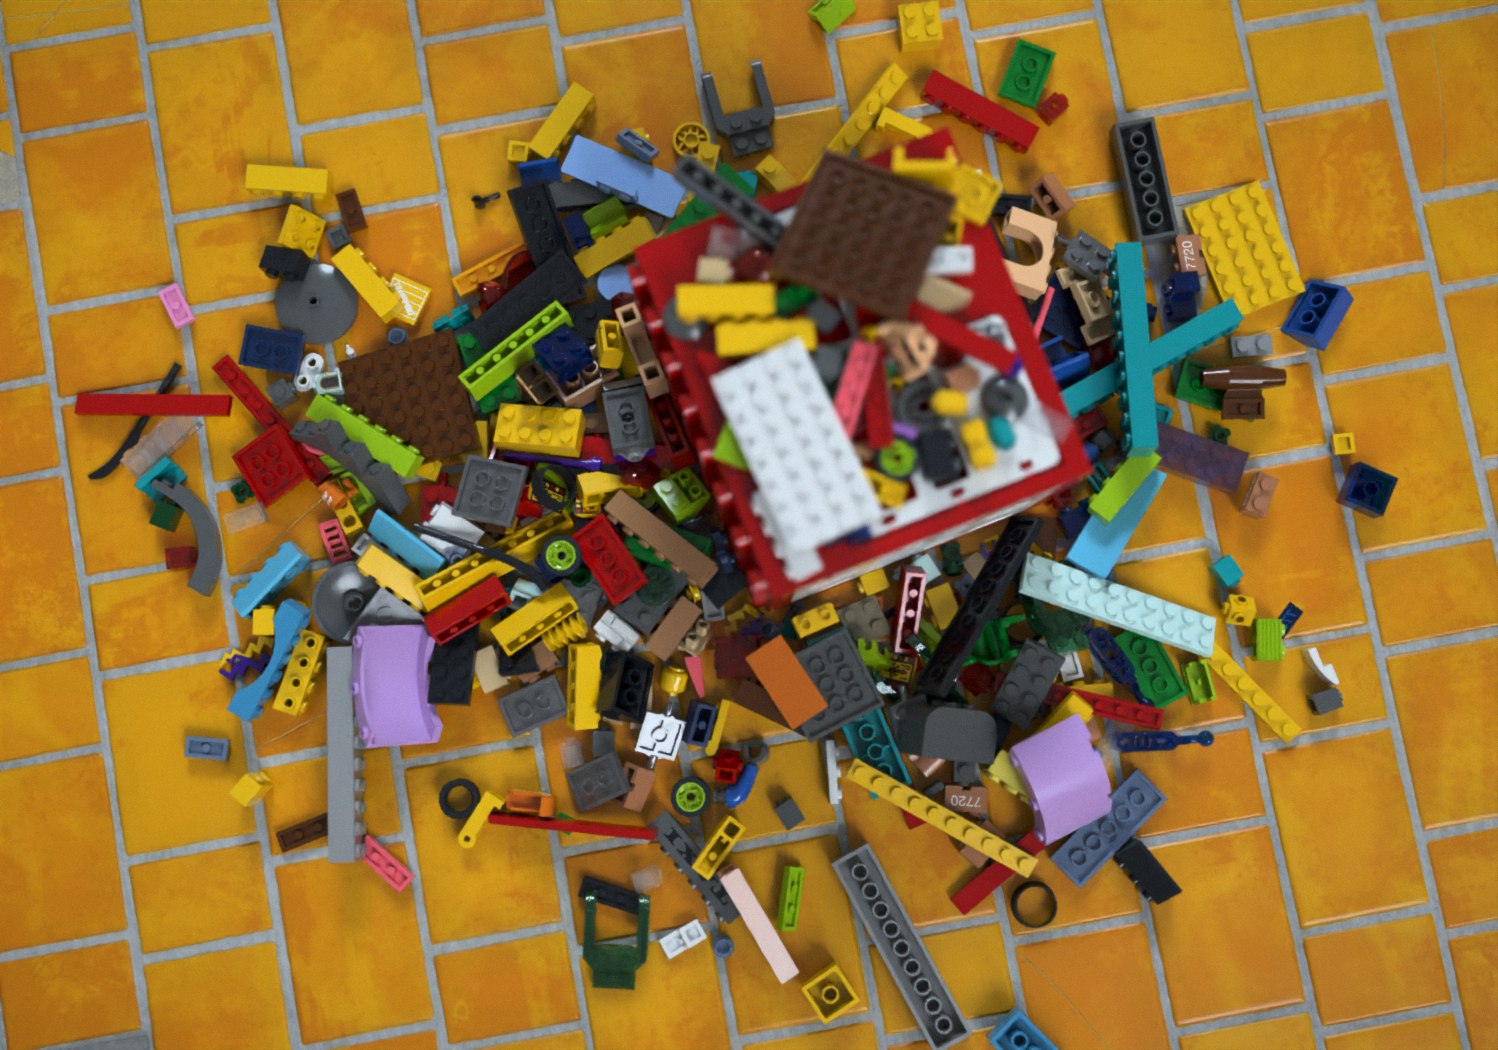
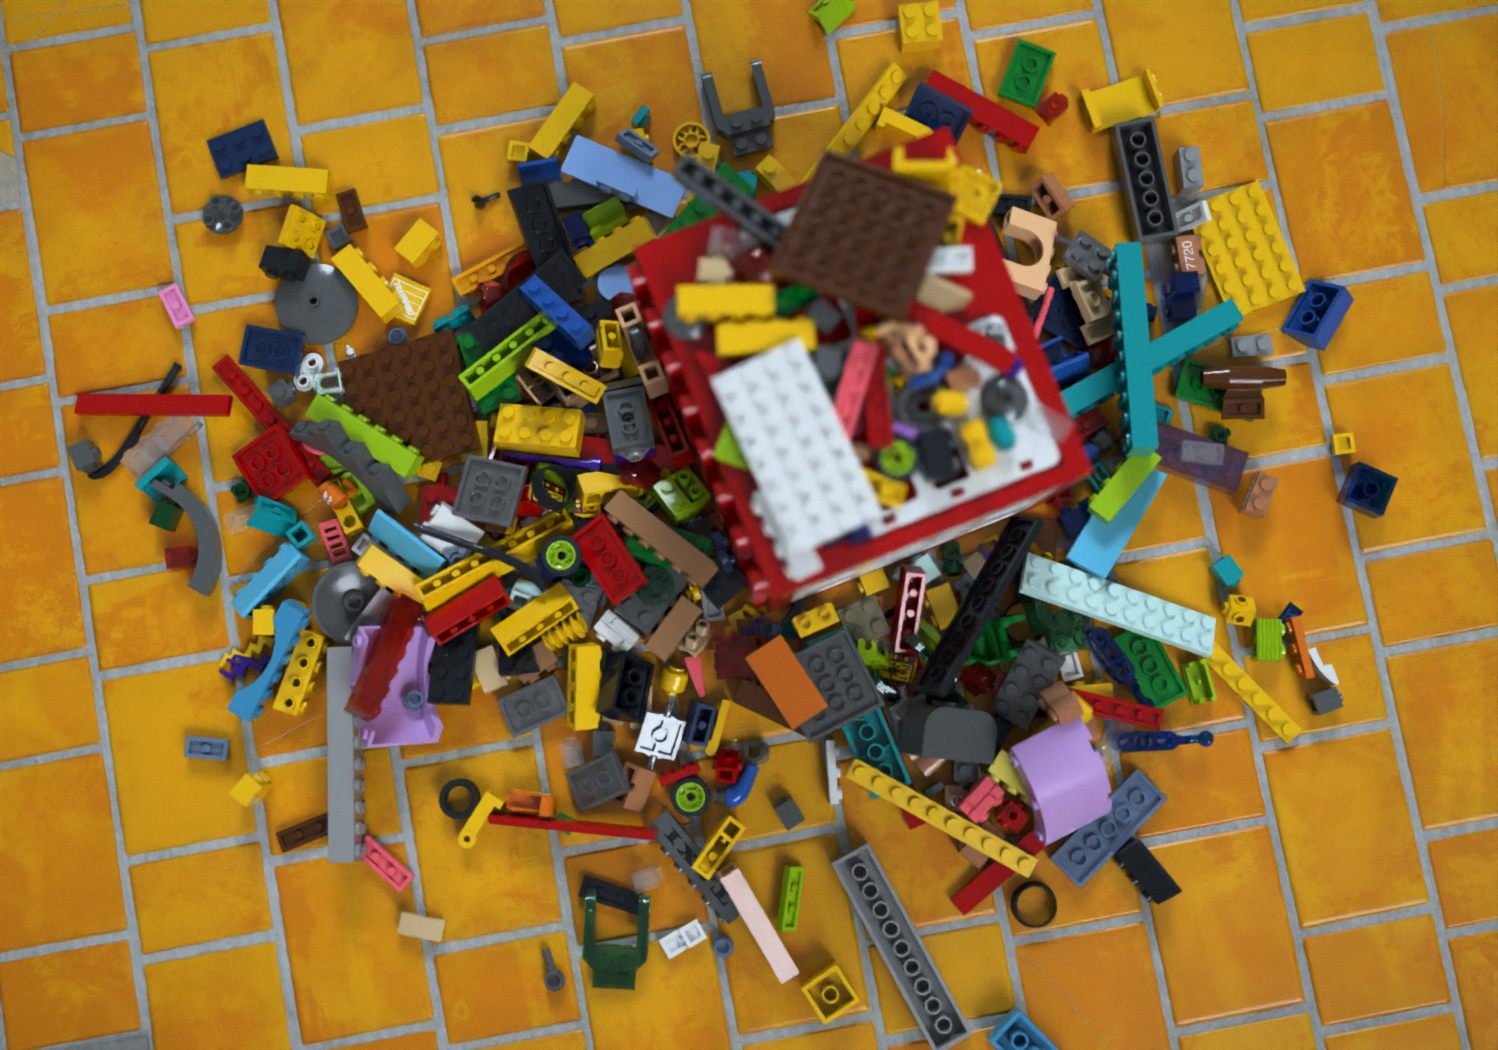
(85, 456): none -> dark grey brick
(223, 214): none -> dark grey dish
(242, 147): none -> dark blue plate
(272, 517): none -> teal panel
(302, 535): none -> teal brick
(384, 658): none -> clear red brick
(412, 700): none -> sand blue plate
(418, 243): none -> yellow brick
(420, 926): none -> tan slope
(554, 978): none -> dark grey plate
(557, 312): none -> blue brick
(565, 375): none -> yellow plate
(637, 342): none -> dark grey plate
(641, 118): none -> teal plate
(687, 769): none -> red plate
(919, 381): none -> blue piece
(938, 111): none -> dark blue plate
(980, 799): none -> coral brick
(1017, 819): none -> red brick
(1060, 703): none -> nougat brick
(1120, 102): none -> yellow panel
(1188, 170): none -> light grey brick
(1193, 216): none -> white plate
(1201, 452): none -> clear plate
(1298, 647): none -> orange plate

